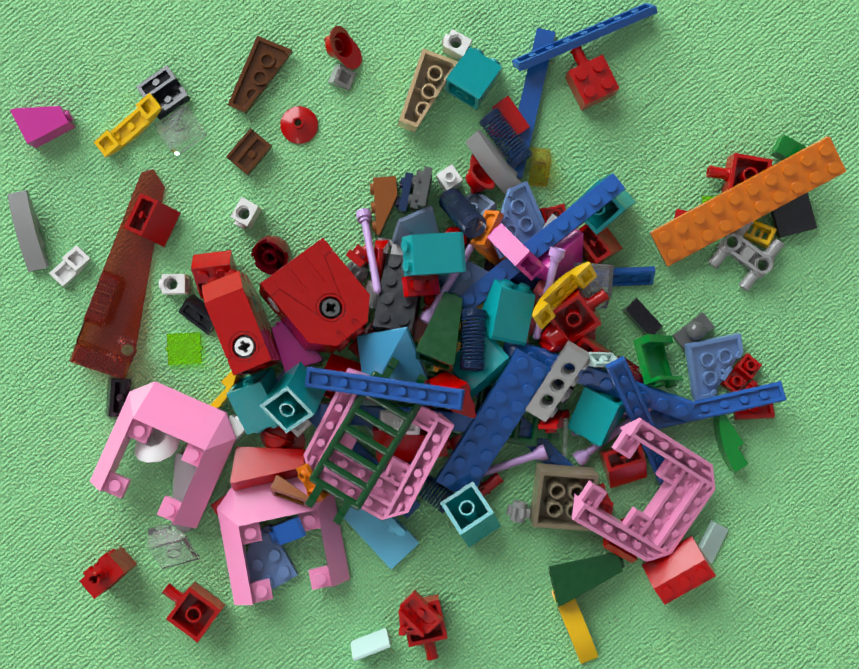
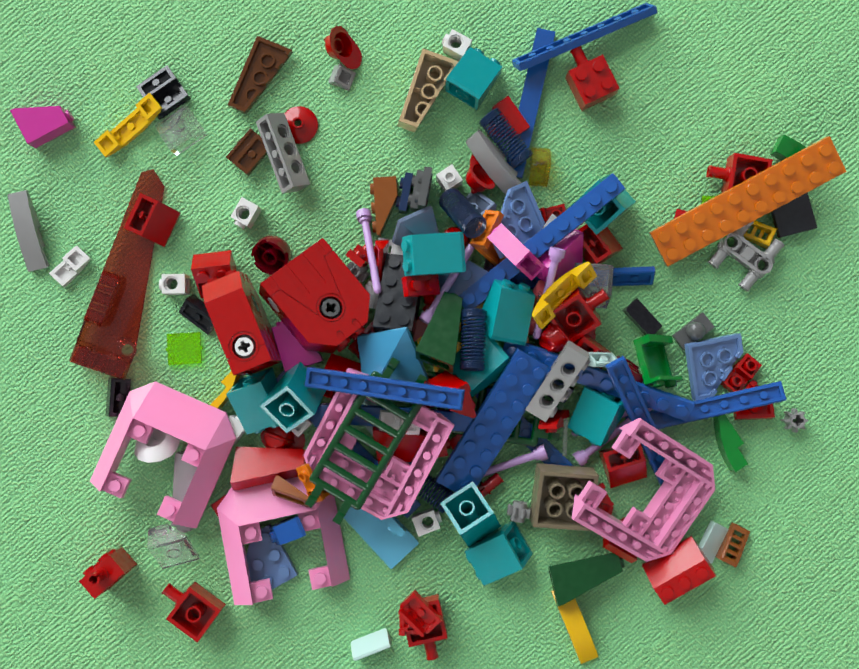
(282, 152): none -> light grey brick
(424, 529): none -> white brick
(499, 554): none -> teal slope
(736, 555): none -> dark orange slope
(800, 420): none -> light grey gear

